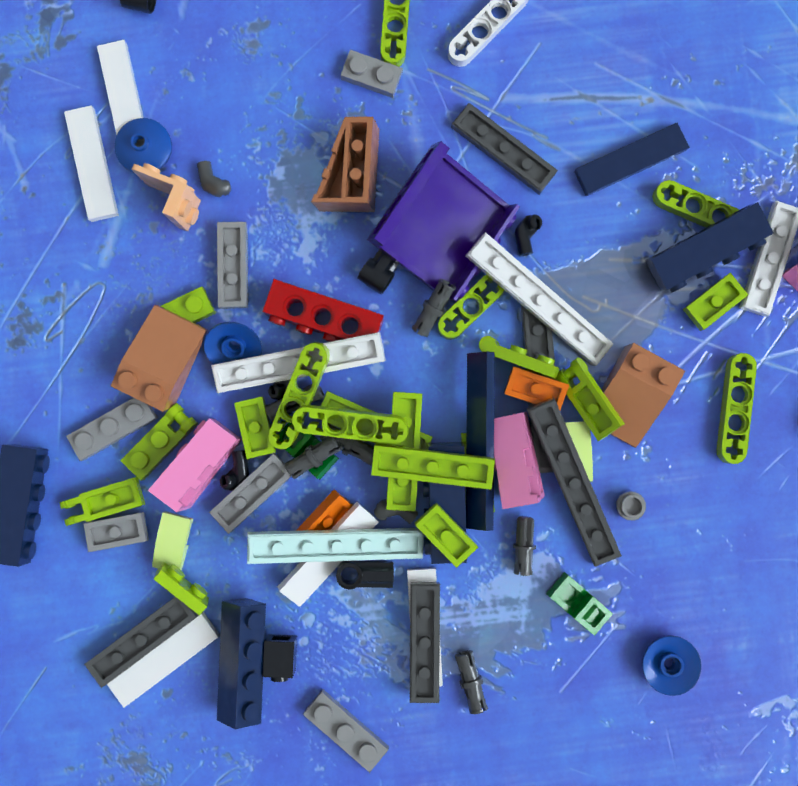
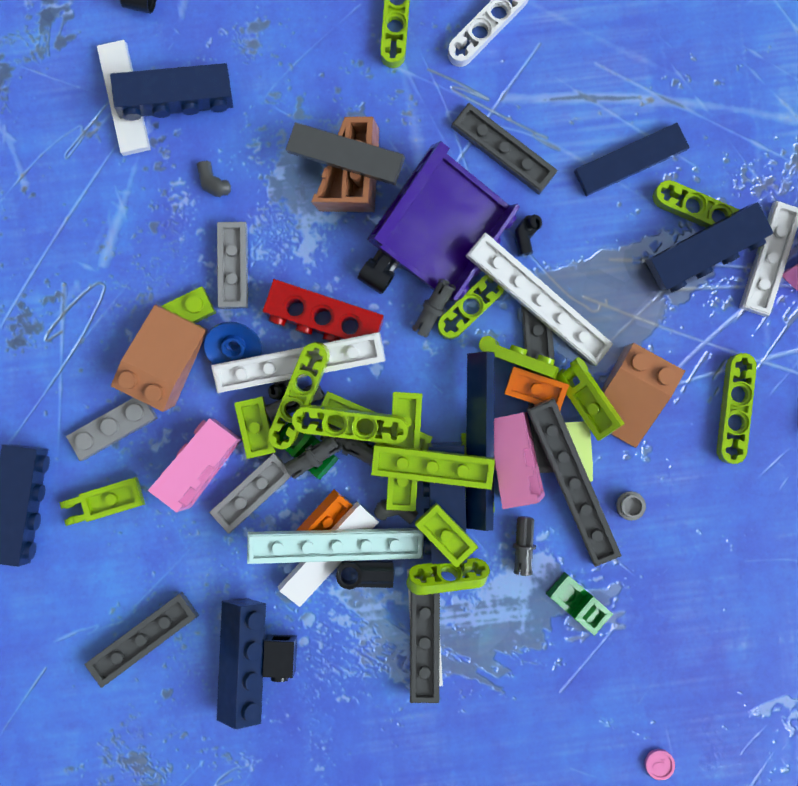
(91, 163): white tile -> none
(116, 532): light grey plate -> none
(155, 149): blue dish -> none
(158, 442): lime plate -> none
(163, 660): white tile -> none
(171, 91): none -> dark blue brick
(172, 540): yellowish green slope -> none
(182, 202): light nougat bracket -> none
(190, 594): lime plate -> none
(237, 473): black arm -> none
(345, 153): none -> dark grey tile
(346, 730): light grey plate -> none
(371, 73): light grey plate -> none
(438, 584): none -> lime beam
(471, 682): dark grey pin -> none
(659, 764): none -> bright pink piece
(681, 674): blue dish -> none
(715, 302): lime plate -> none

